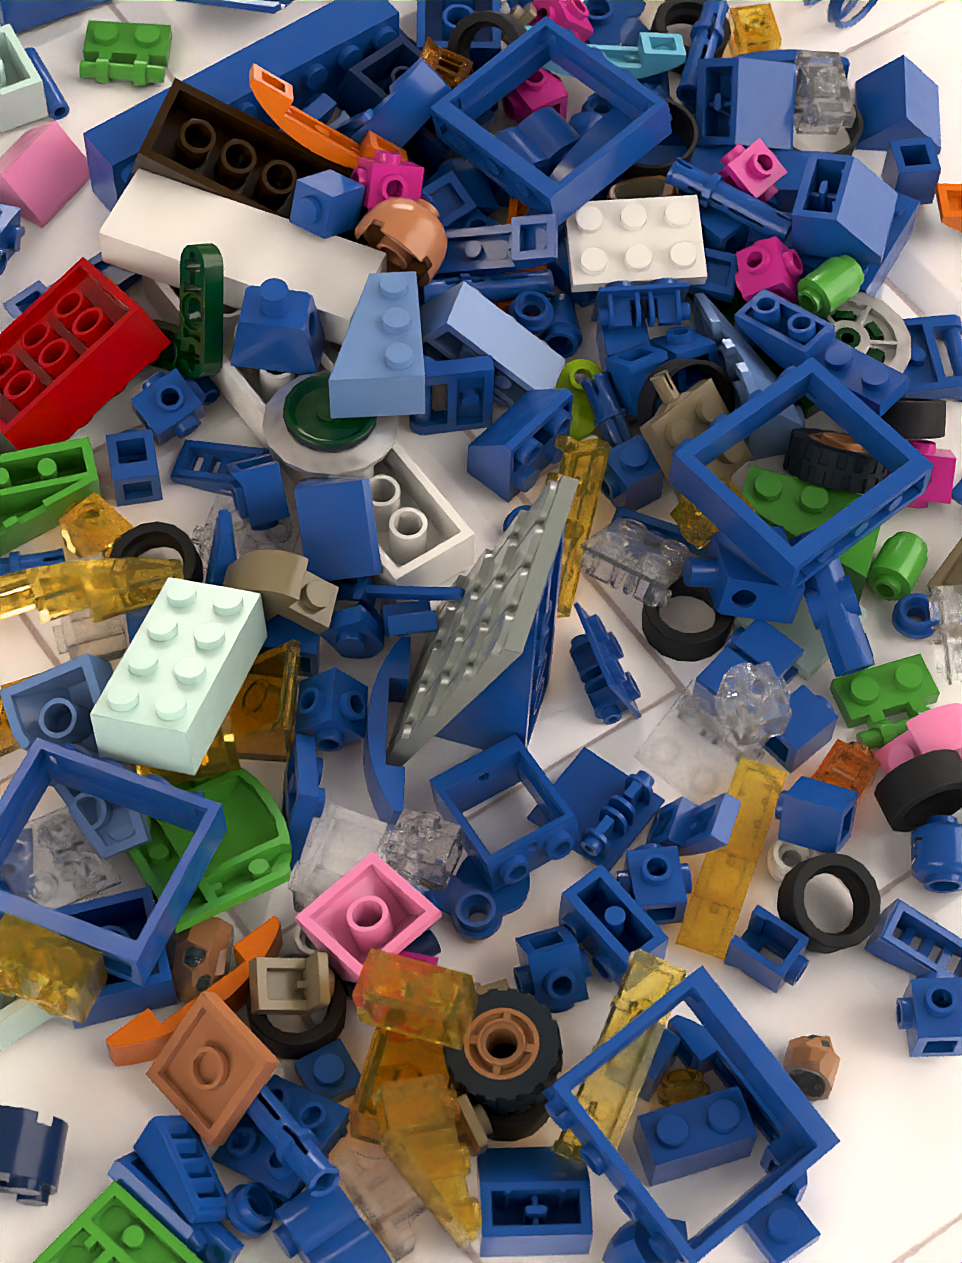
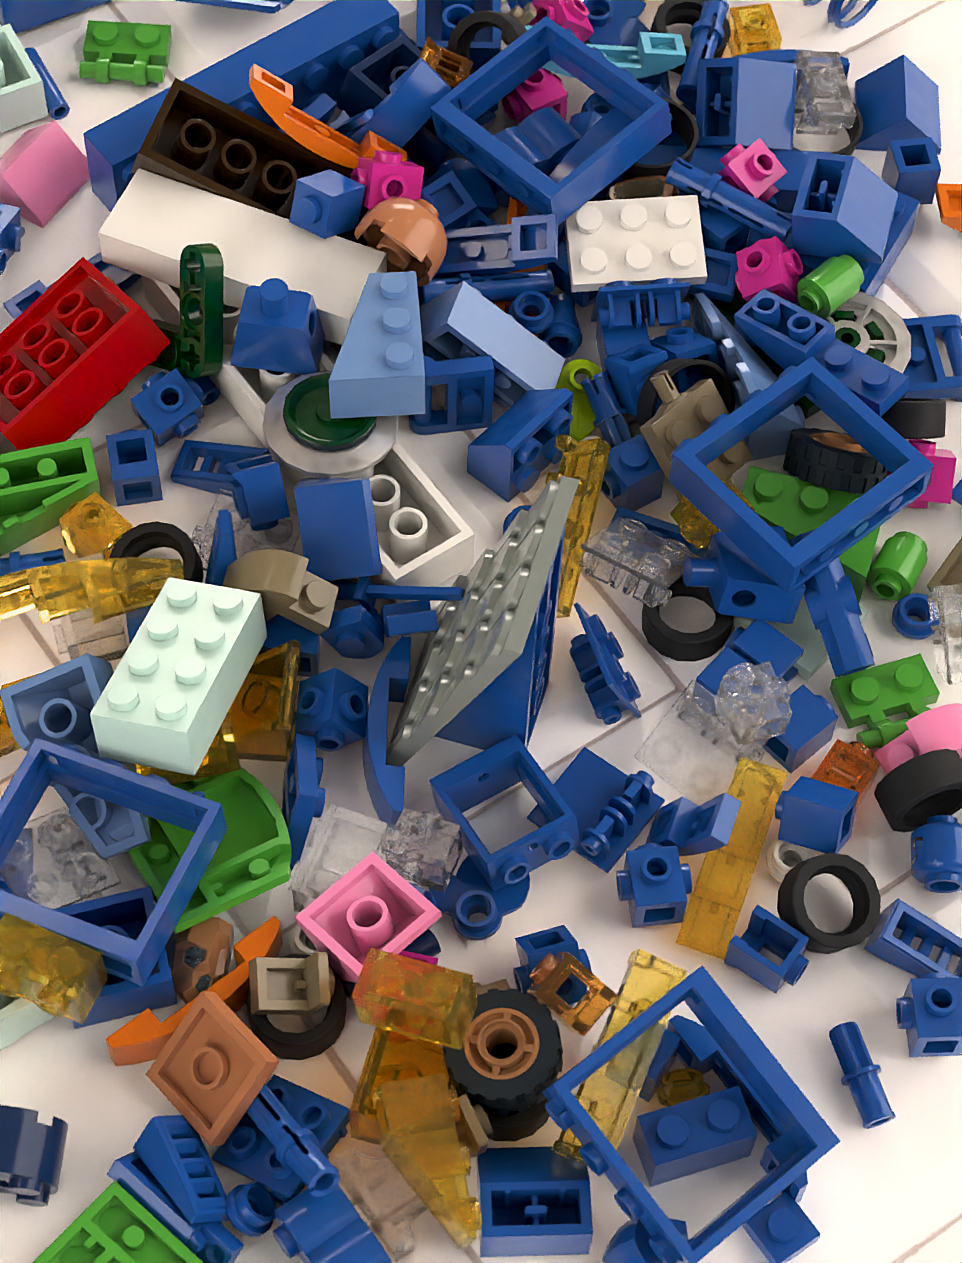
(329, 1072): blue plate -> none
(550, 975): none -> clear orange window
(609, 923): blue brick -> none
(812, 1065): medium nougat rock -> none
(861, 1075): none -> blue axle

